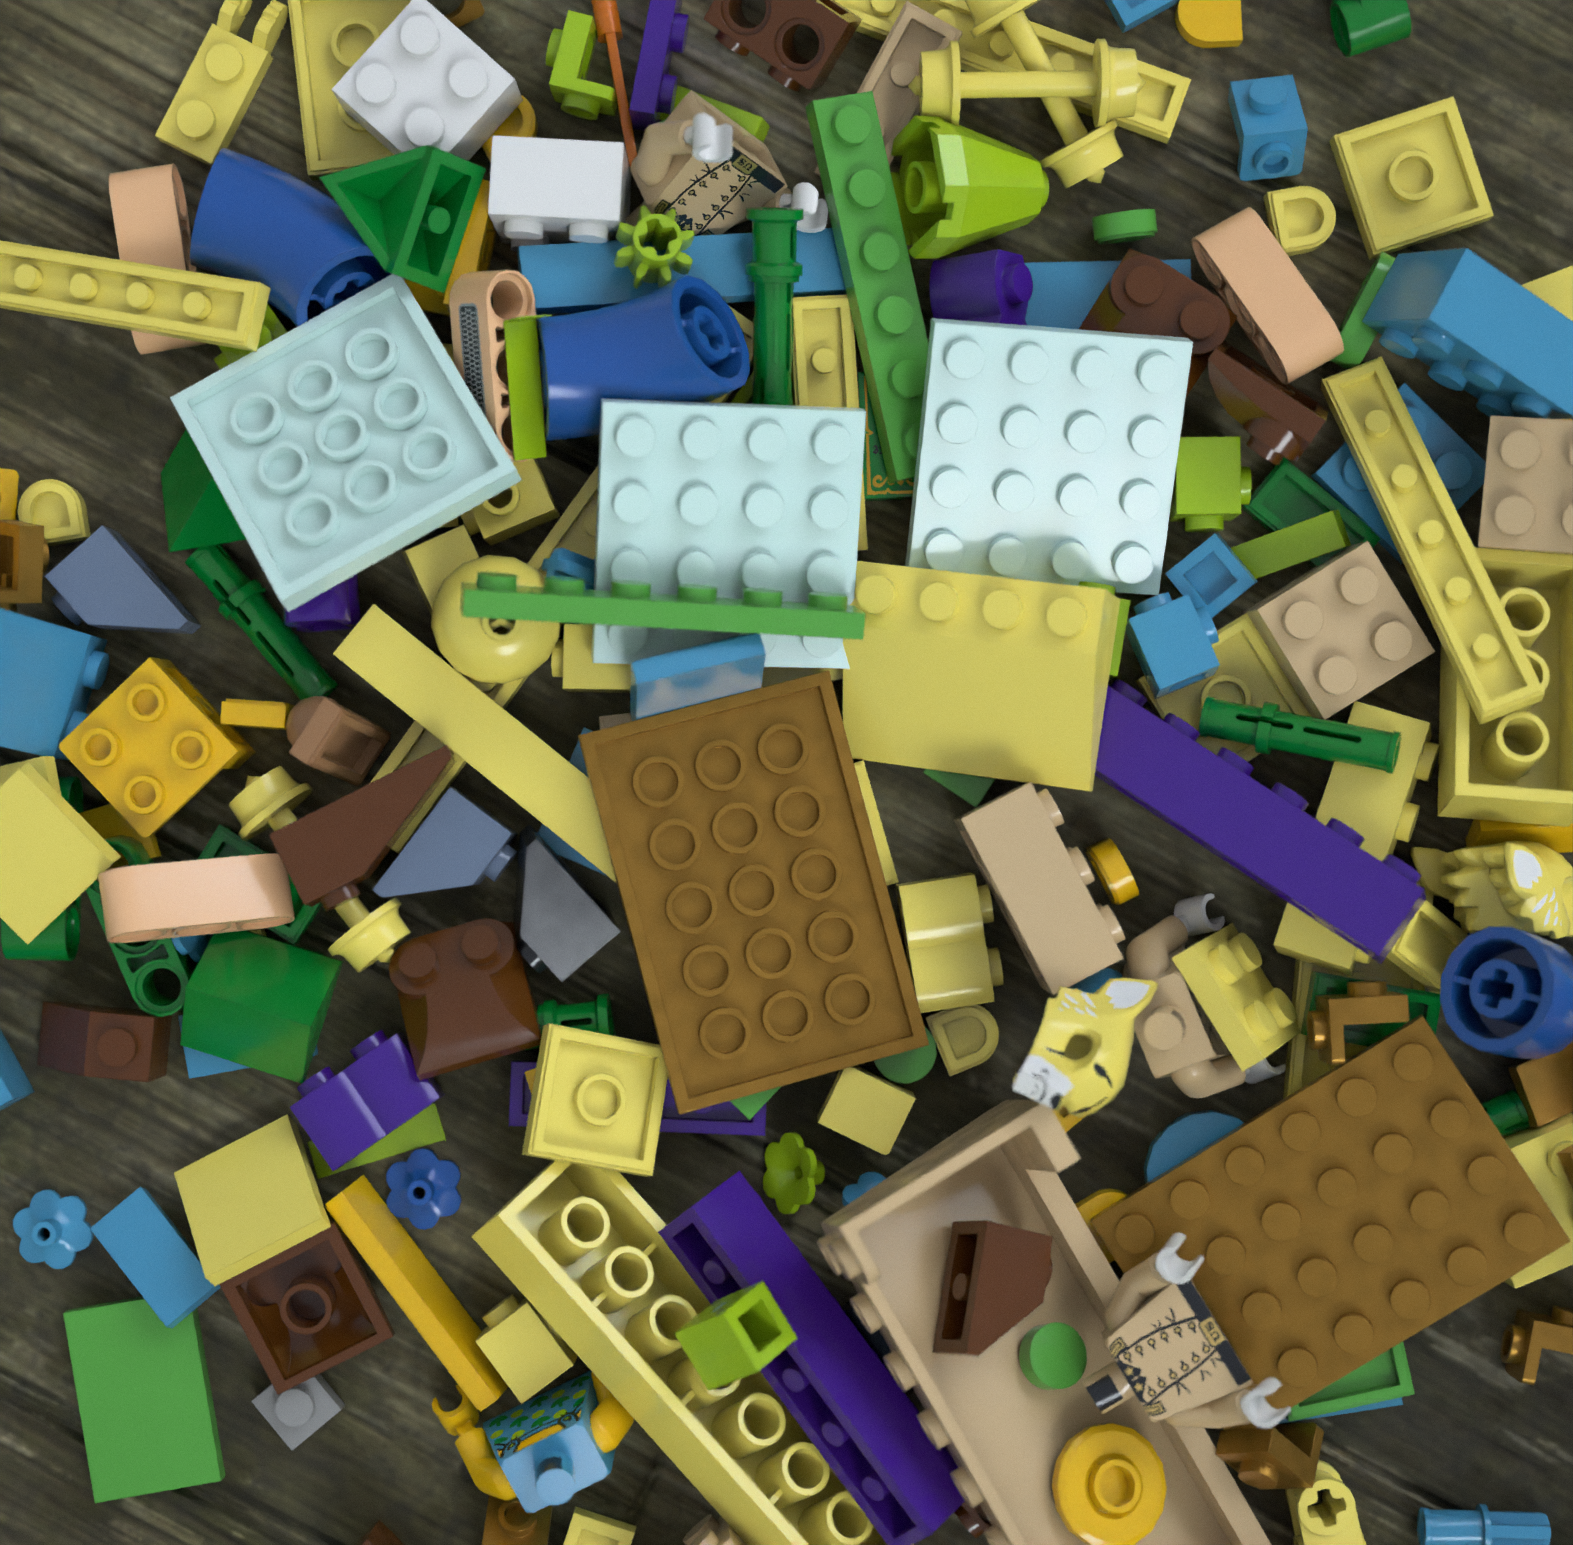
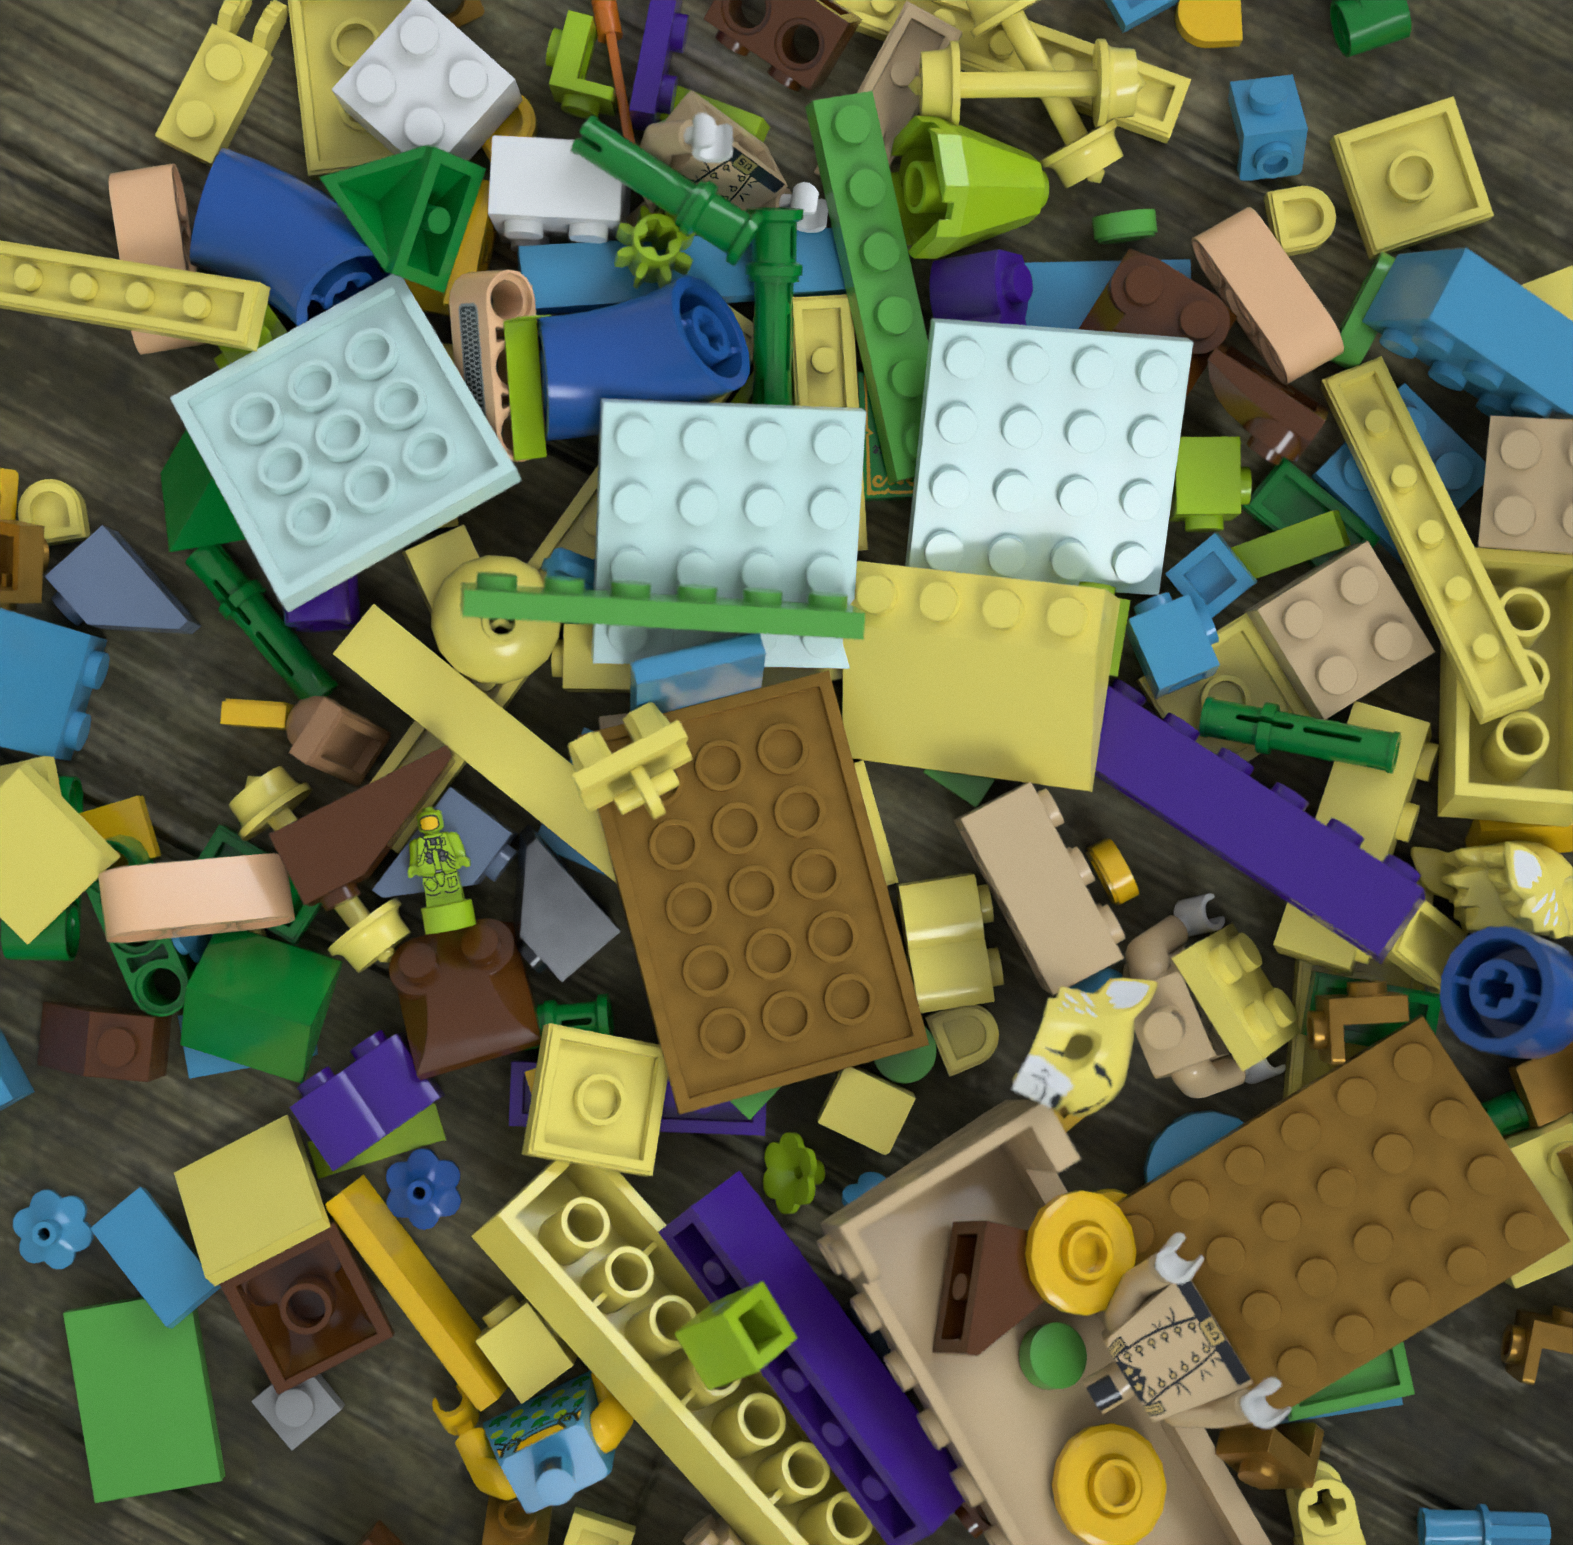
(153, 745): yellow bracket -> none
(437, 860): none -> lime piece
(515, 508): light yellow brick -> none
(636, 772): none -> light yellow hips
(695, 206): none -> green pin
(1079, 1251): none -> yellow wheel

